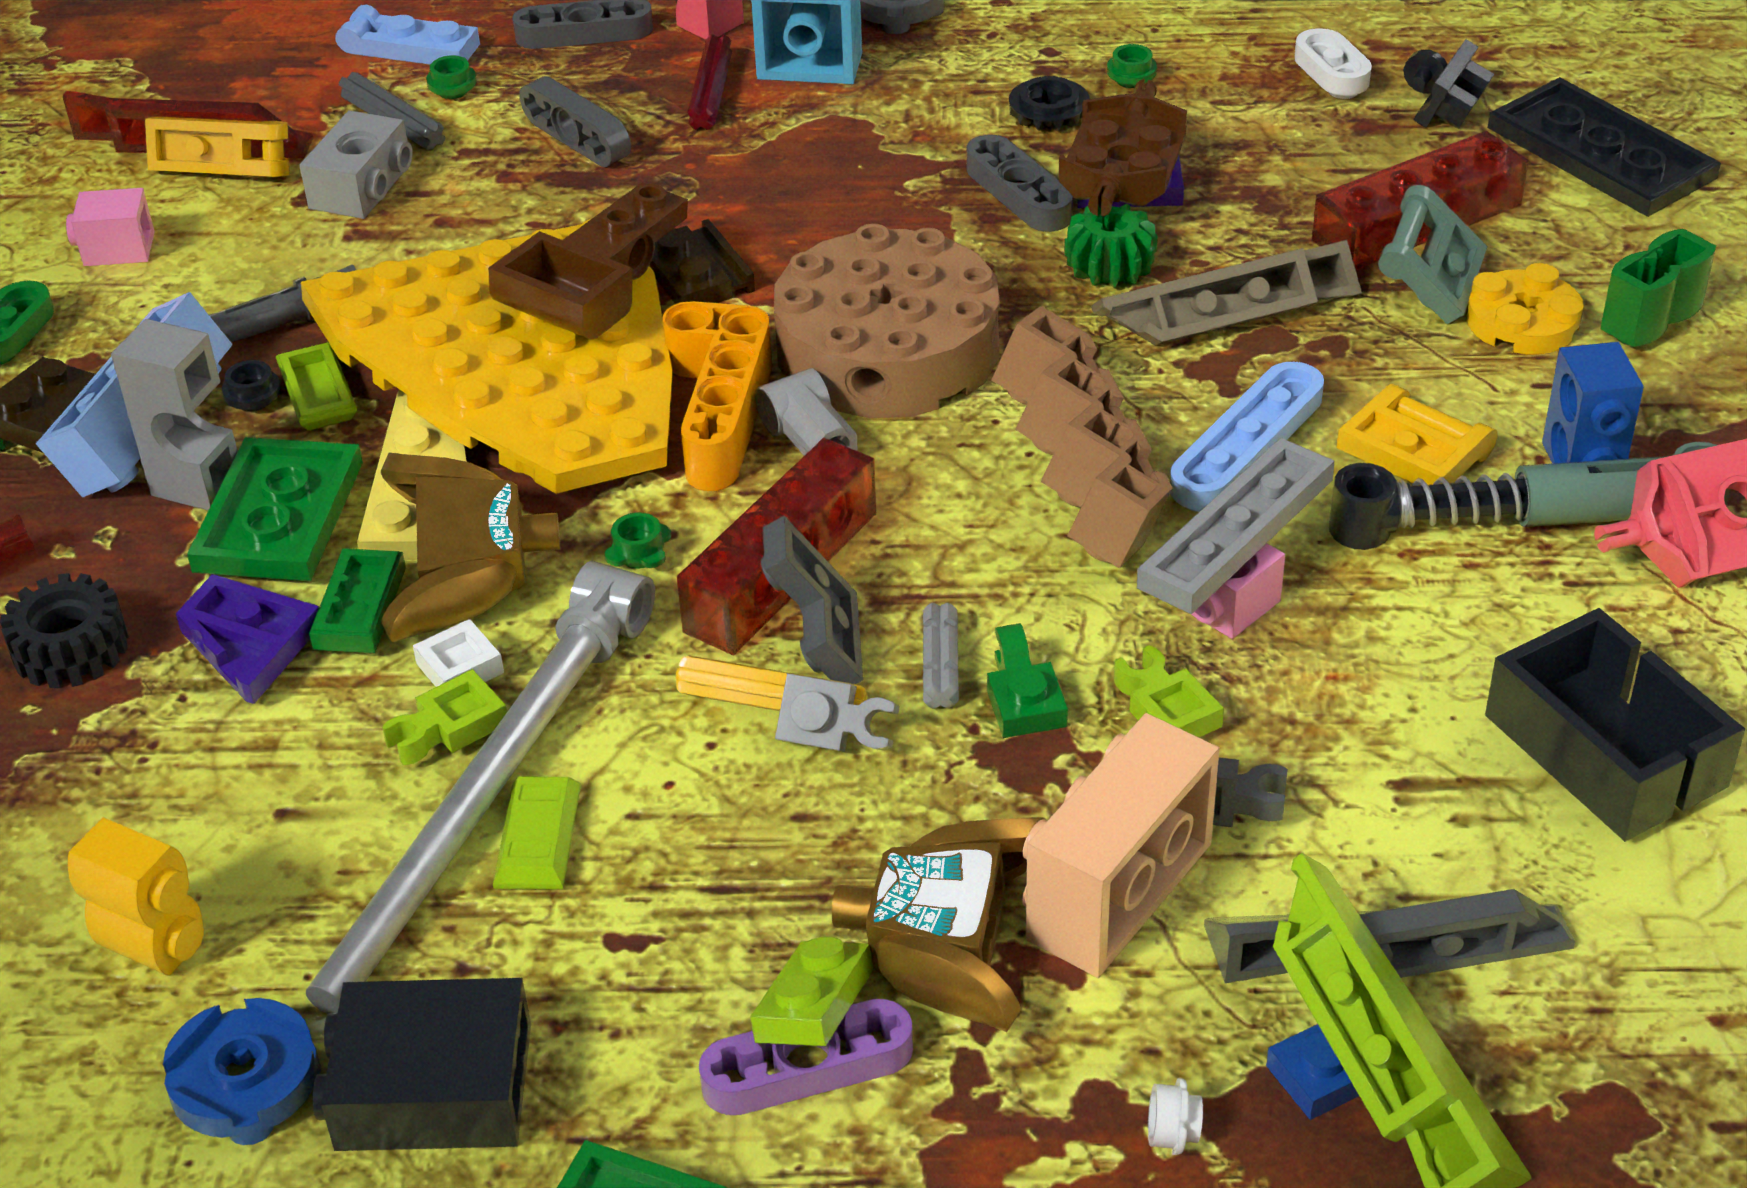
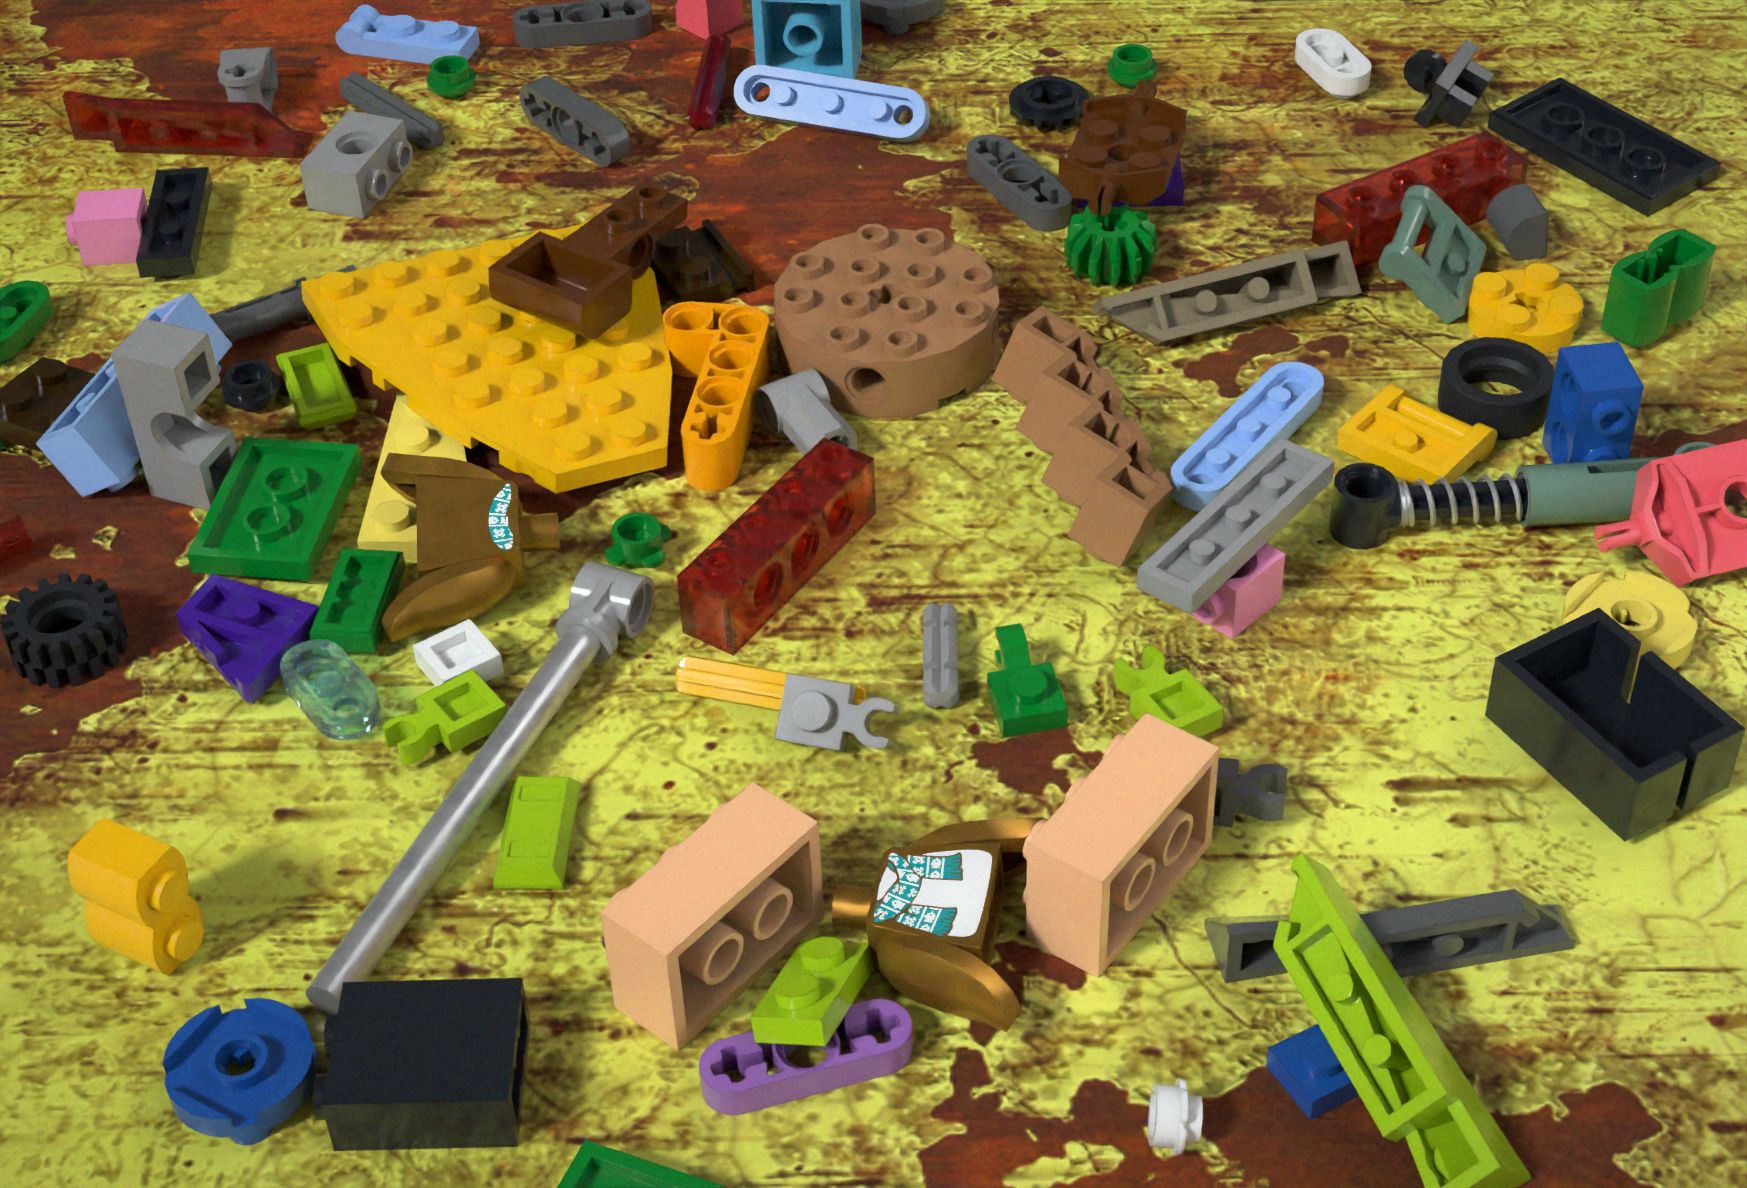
(174, 223): none -> black plate
(215, 146): yellow plate -> none
(249, 75): none -> light grey piece
(330, 689): none -> clear light blue plate
(713, 915): none -> light nougat brick
(824, 597): dark grey plate -> none
(832, 103): none -> light blue plate
(1502, 362): none -> black tyre
(1519, 222): none -> dark grey brick
(1643, 598): none -> light yellow plate

